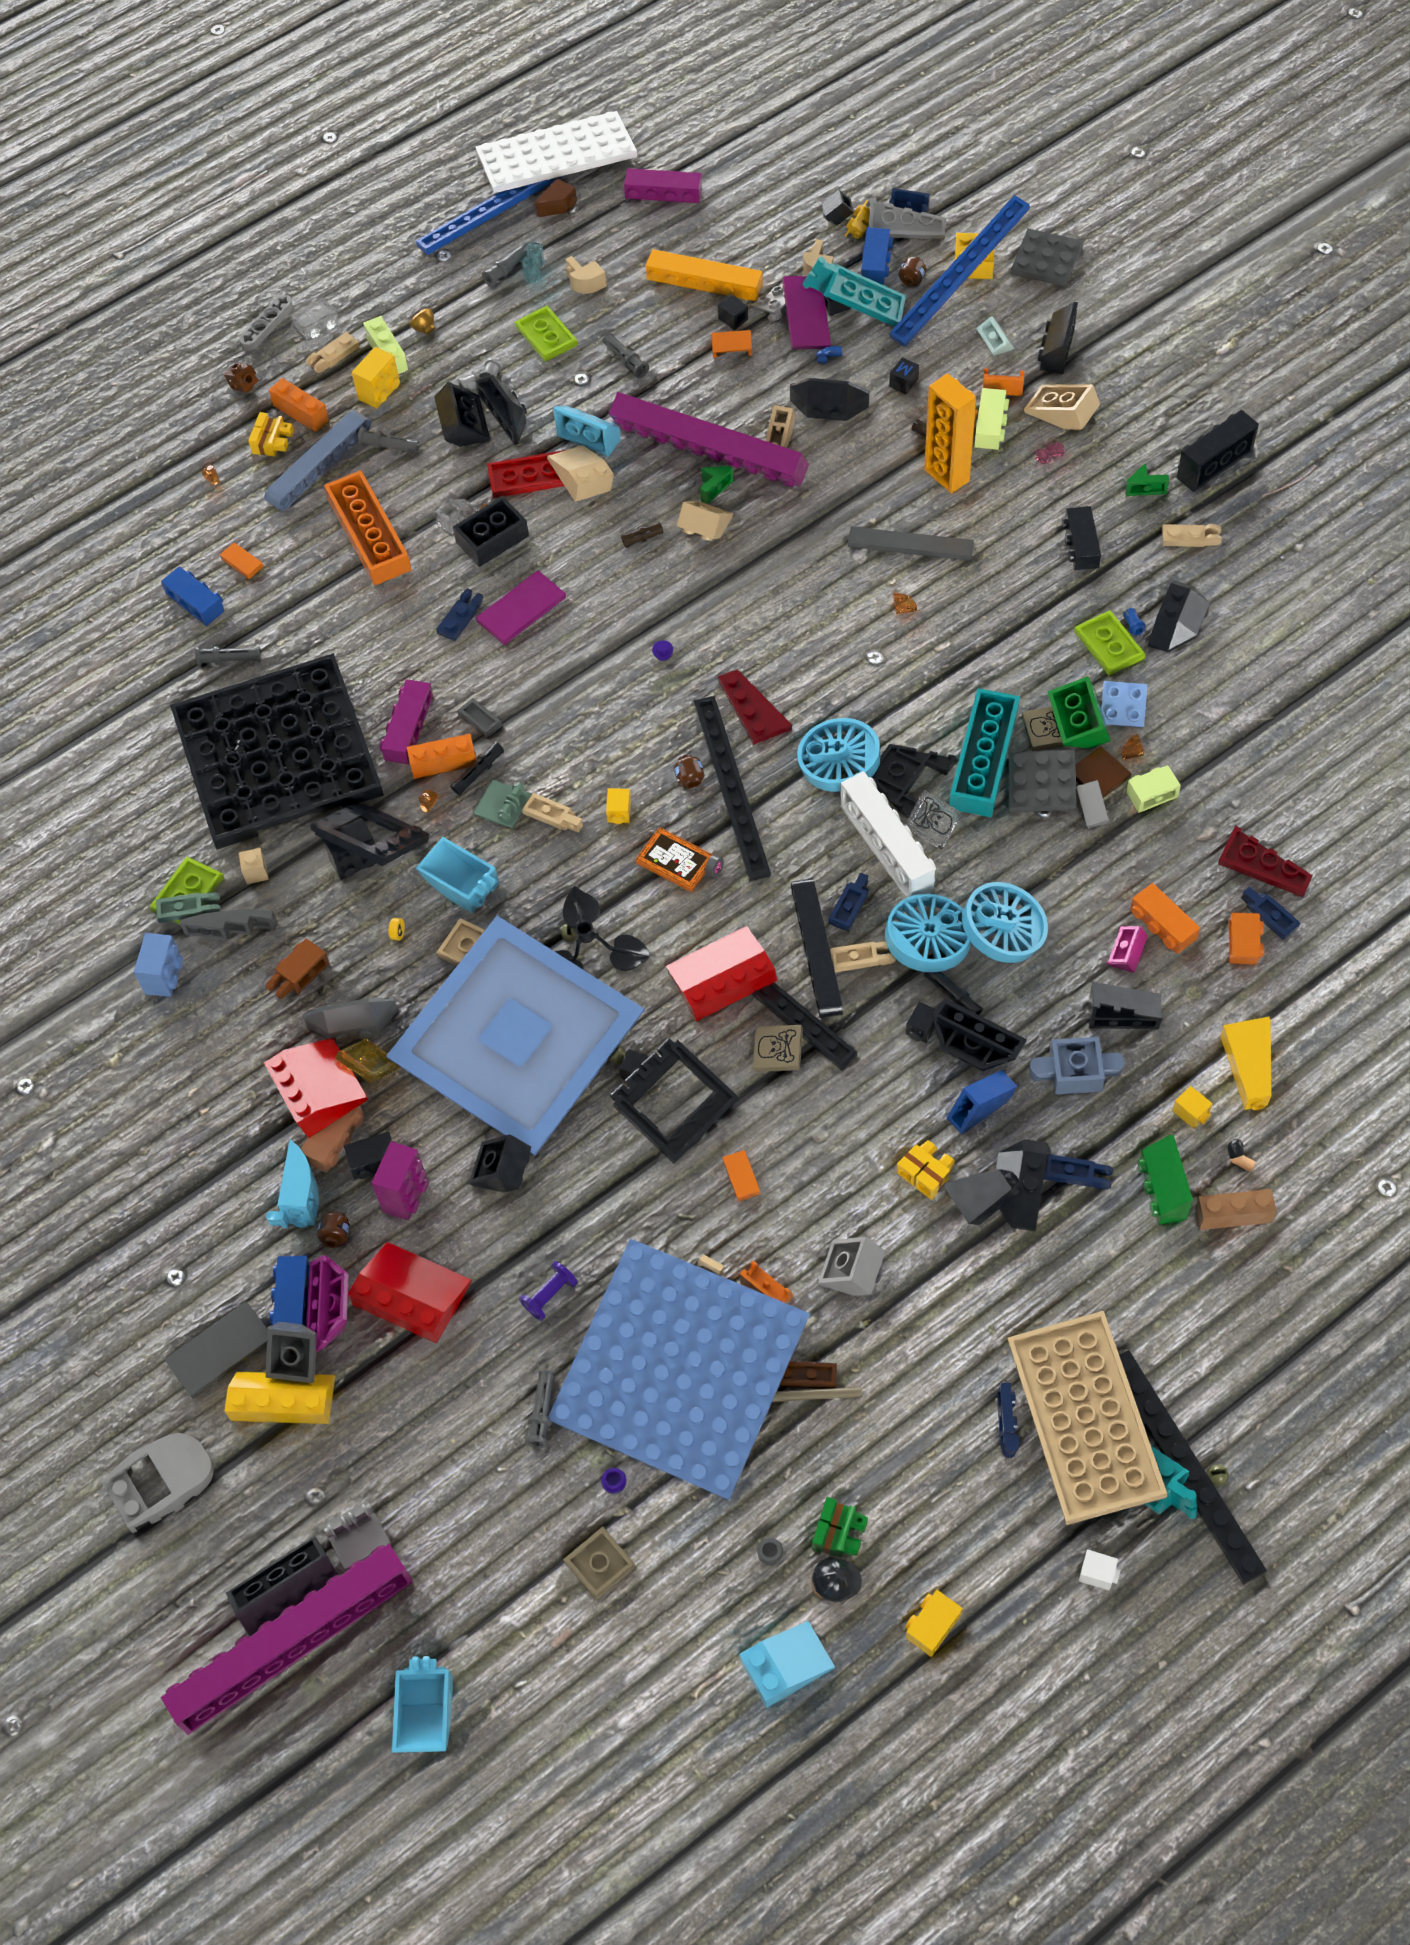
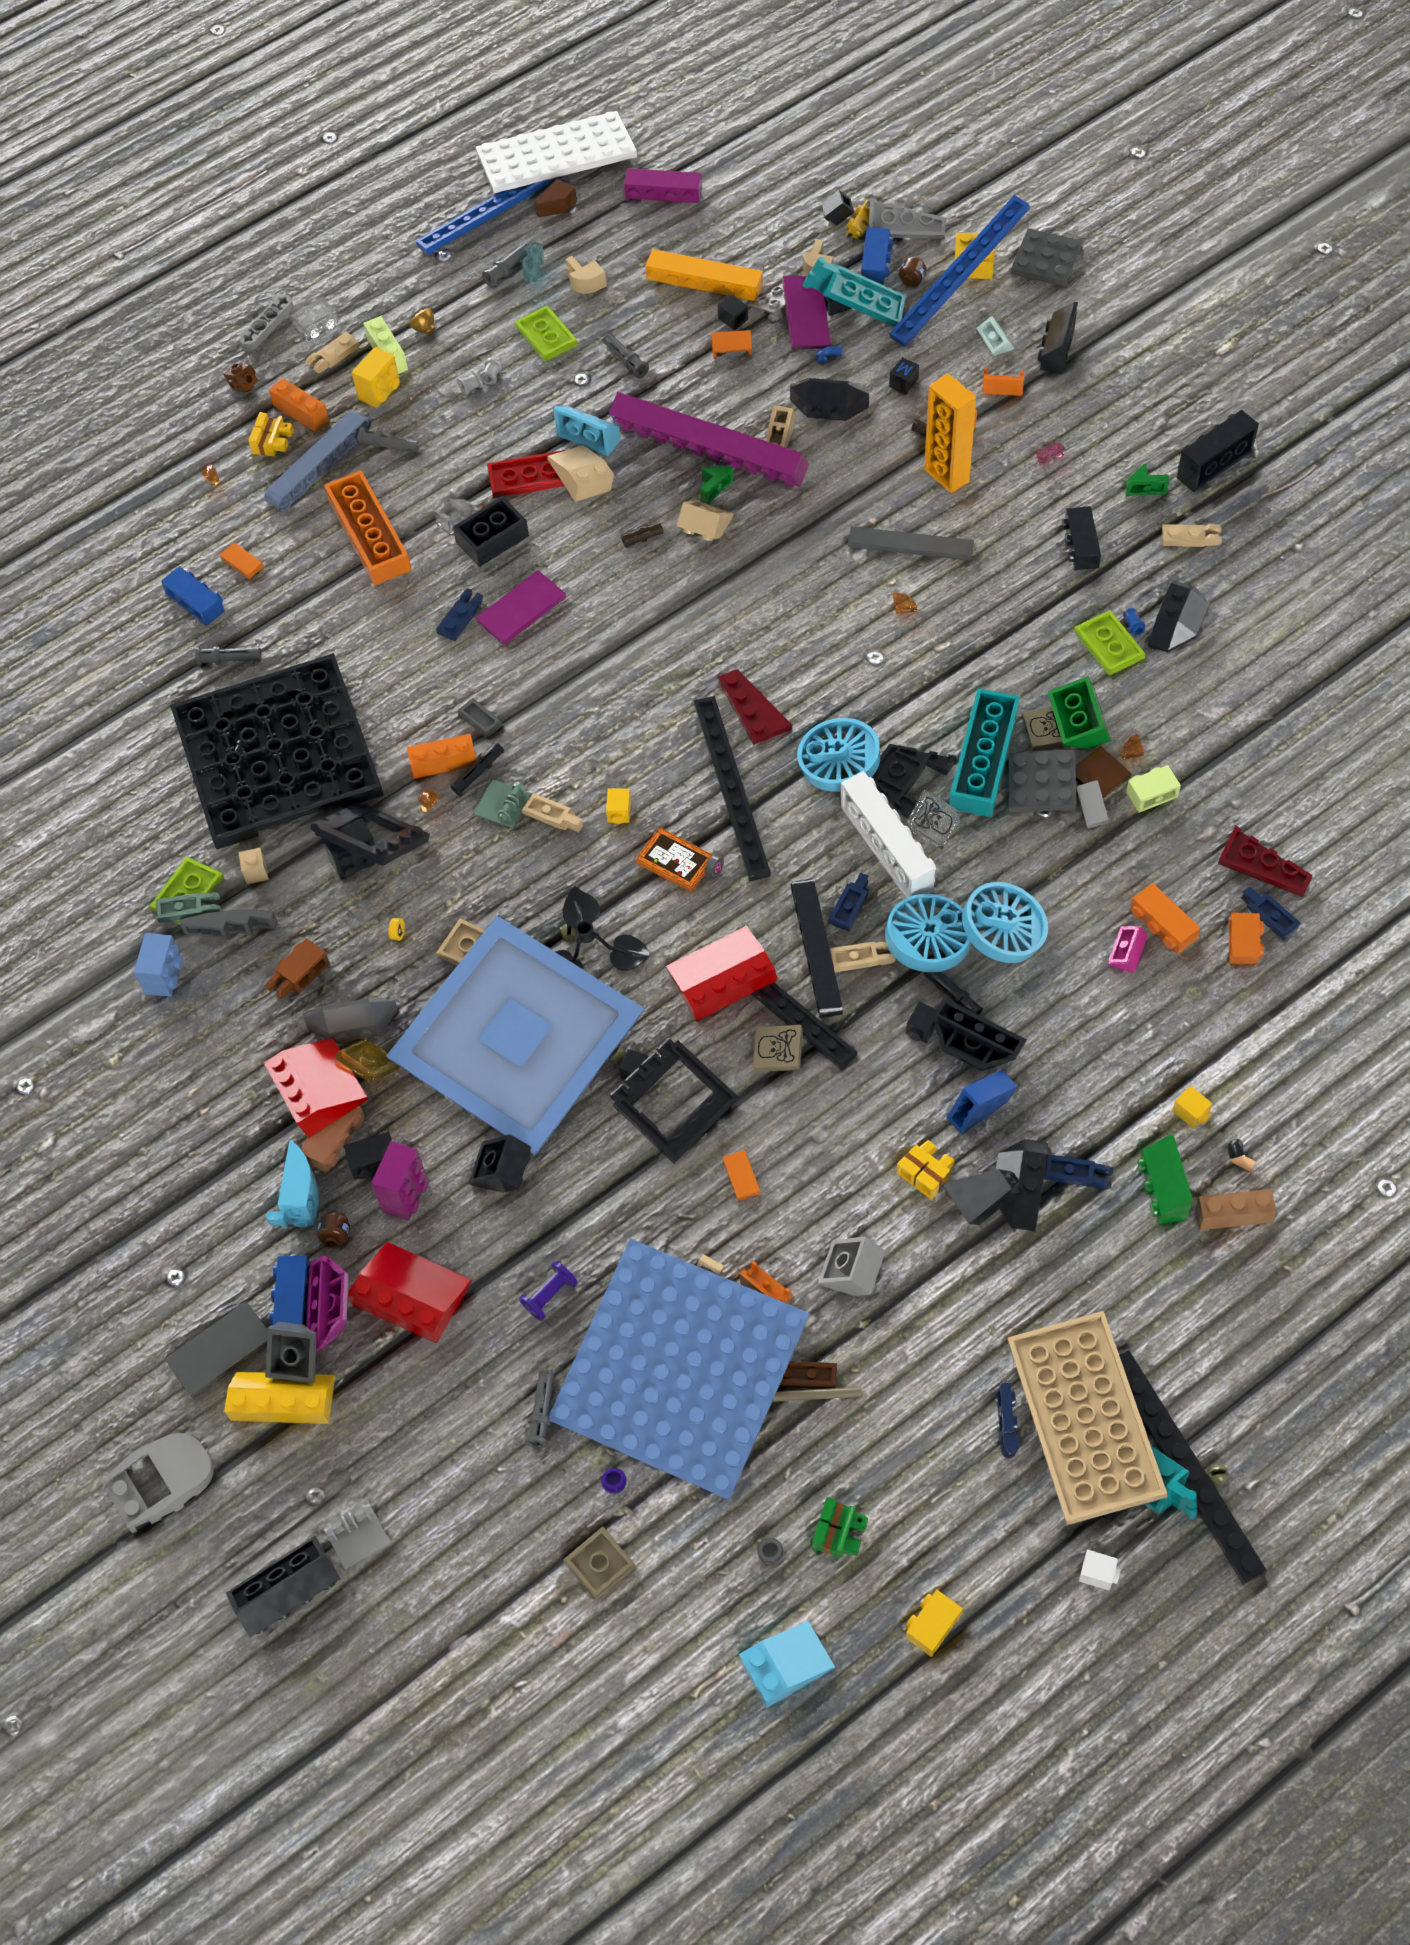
(286, 1639): magenta brick -> none
(406, 720): magenta brick -> none
(422, 1707): medium azure piece -> none
(458, 874): medium azure piece -> none
(461, 416): black slope -> none
(503, 406): black wedge -> none
(662, 650): dark purple plate -> none
(689, 771): reddish brown head -> none
(835, 1580): black piece -> none
(910, 199): dark blue hinge -> none
(991, 419): yellowish green brick -> none
(1064, 405): tan slope -> none
(1076, 1056): sand blue brick -> none
(1123, 1008): black wedge -> none
(1124, 703): light blue hinge -> none
(1249, 1057): yellow slope -> none

